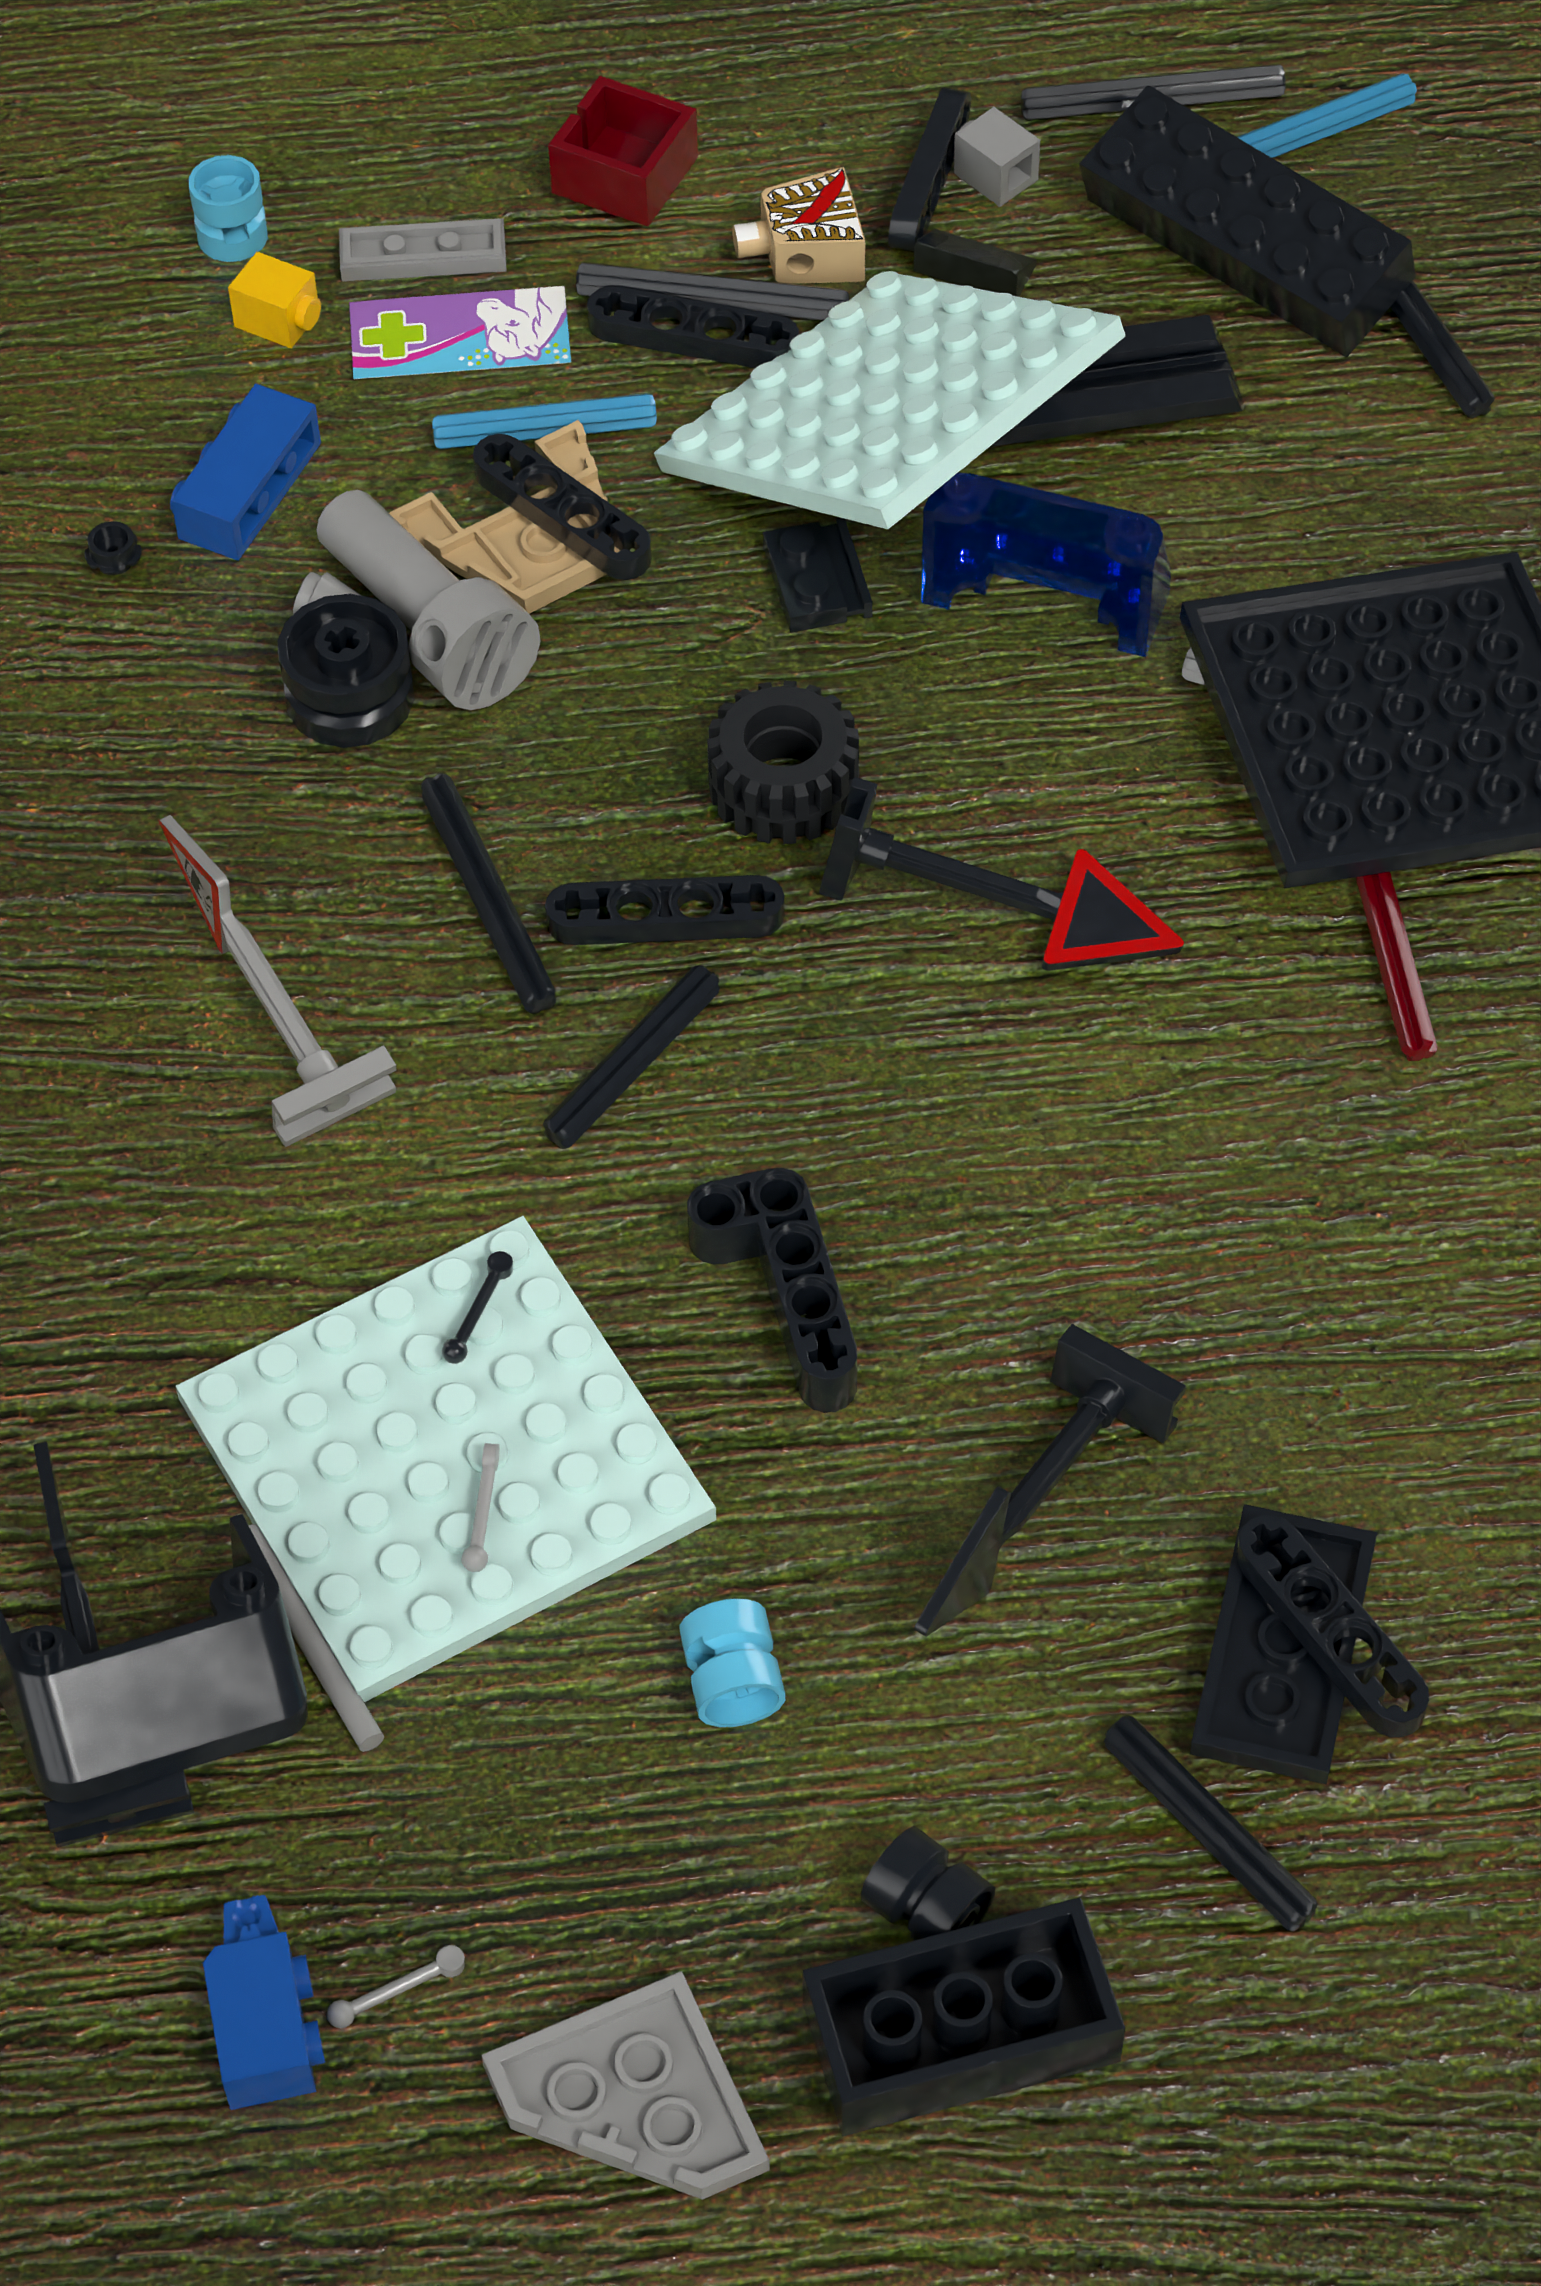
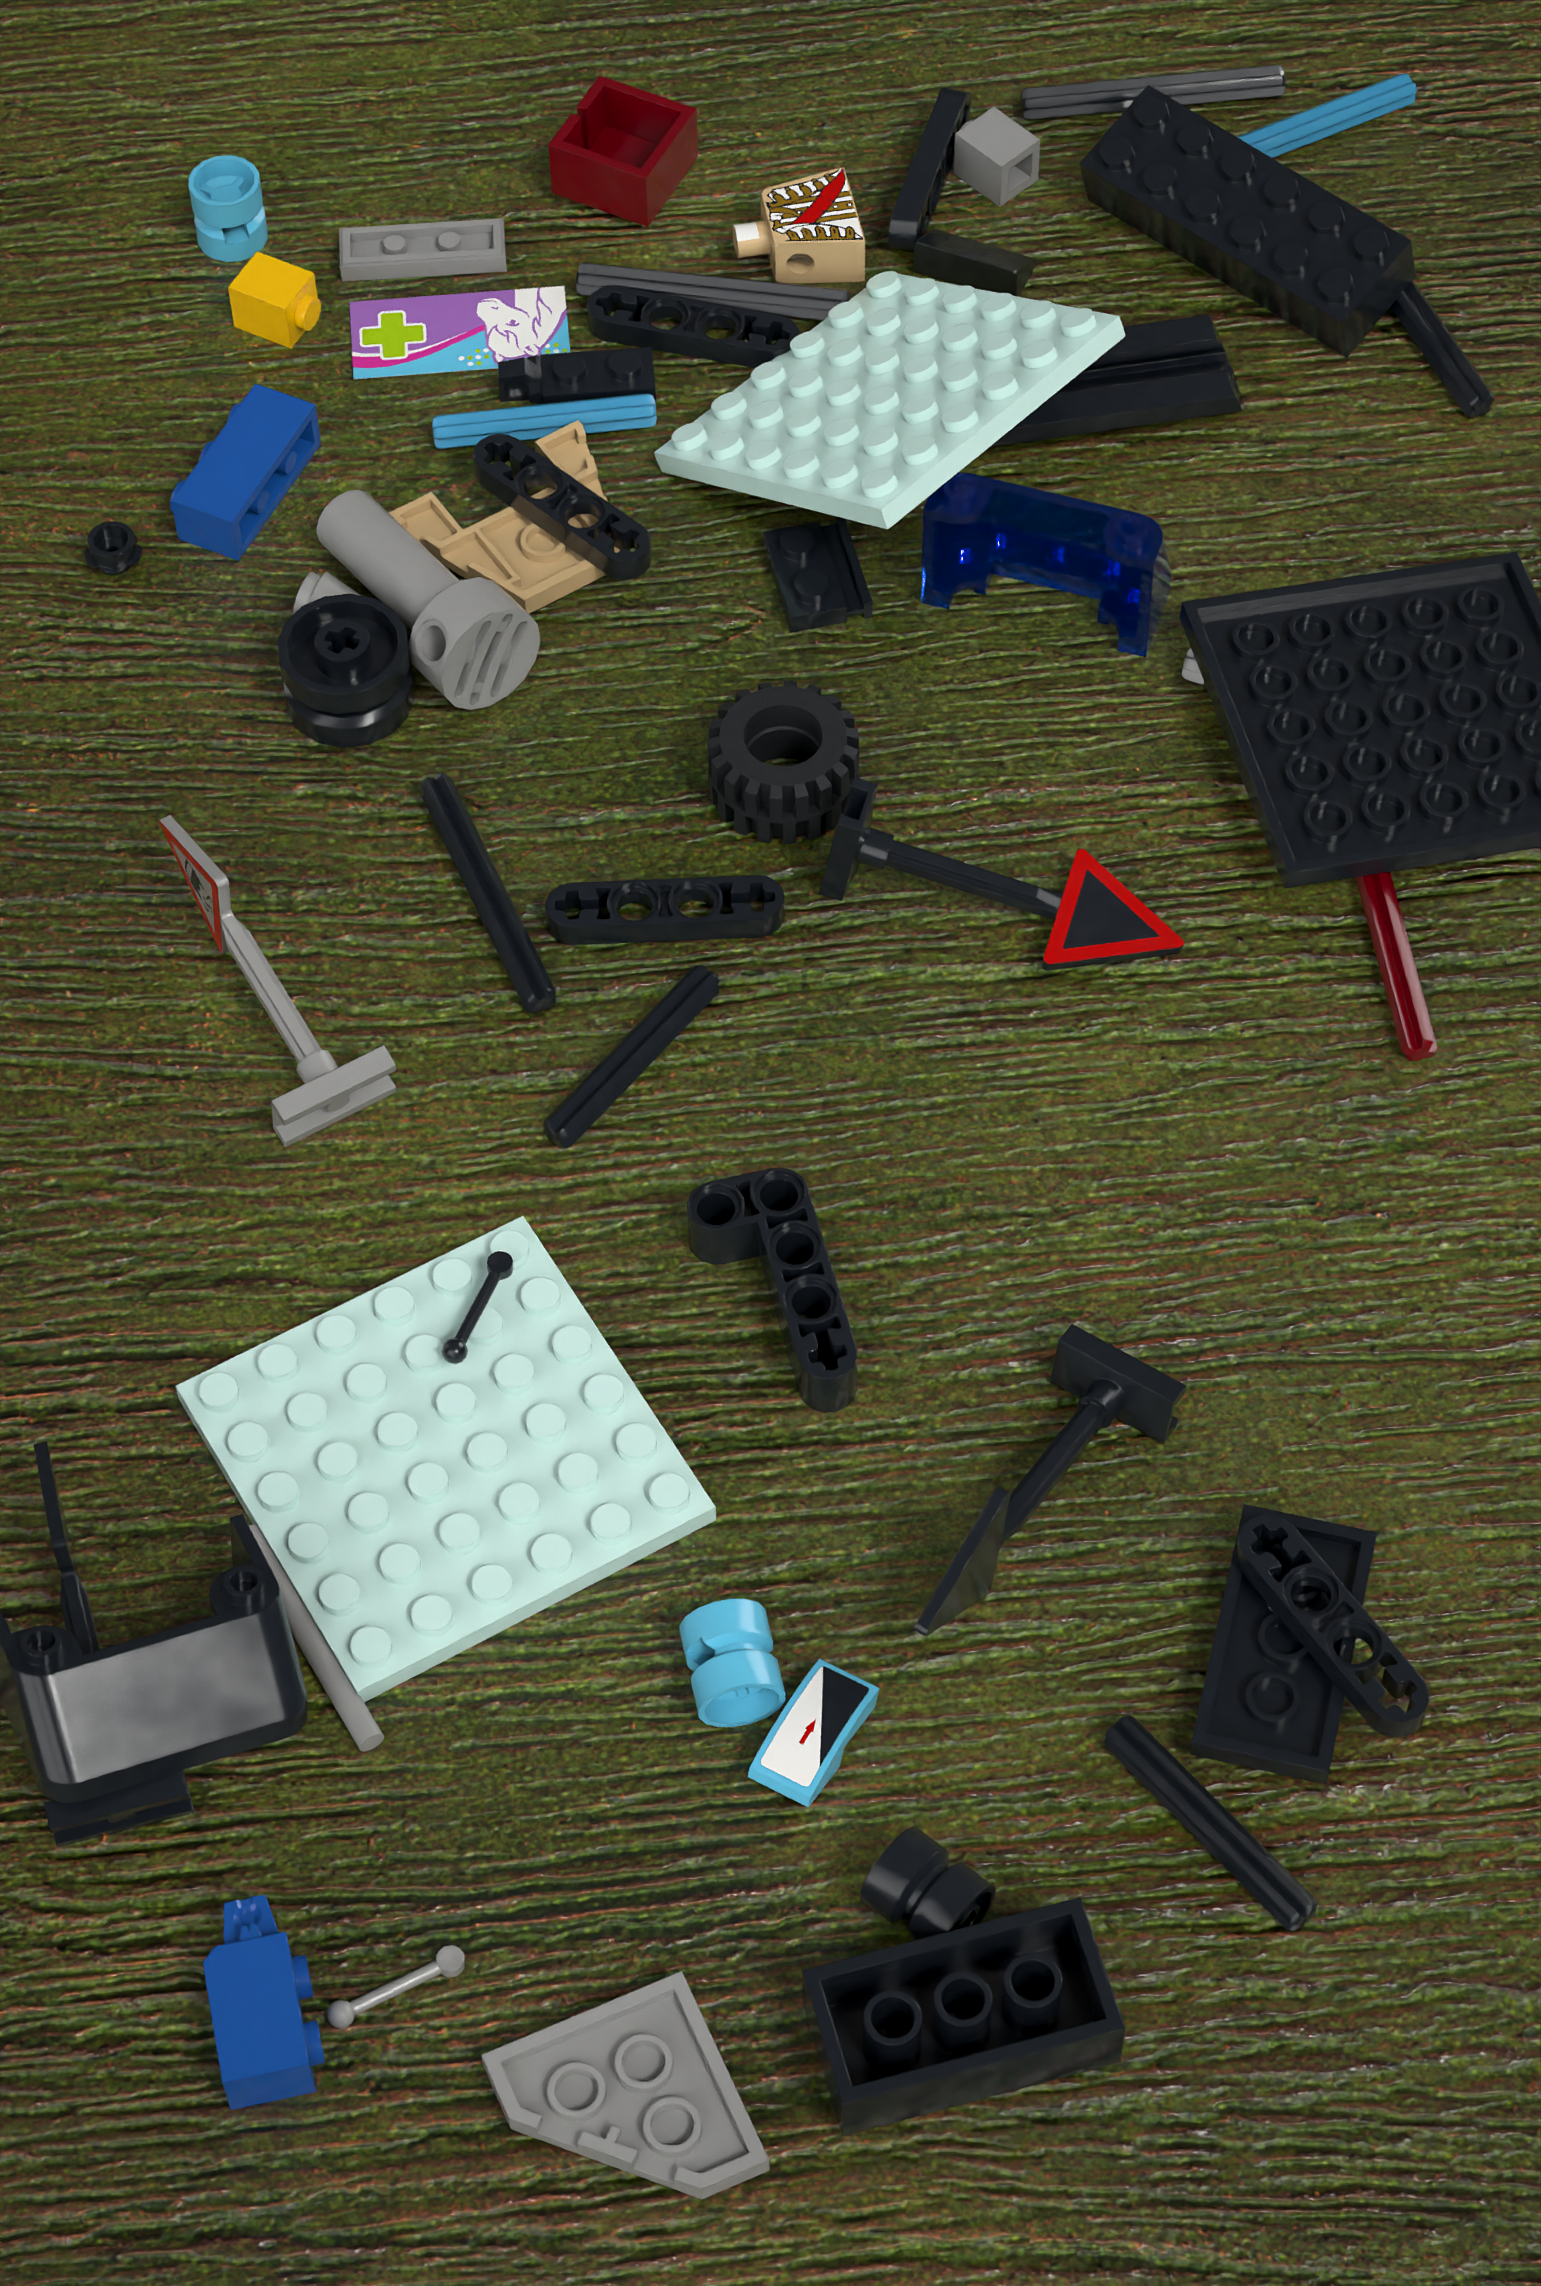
(475, 1557): light grey hinge -> none
(577, 376): none -> black hinge
(812, 1732): none -> slope

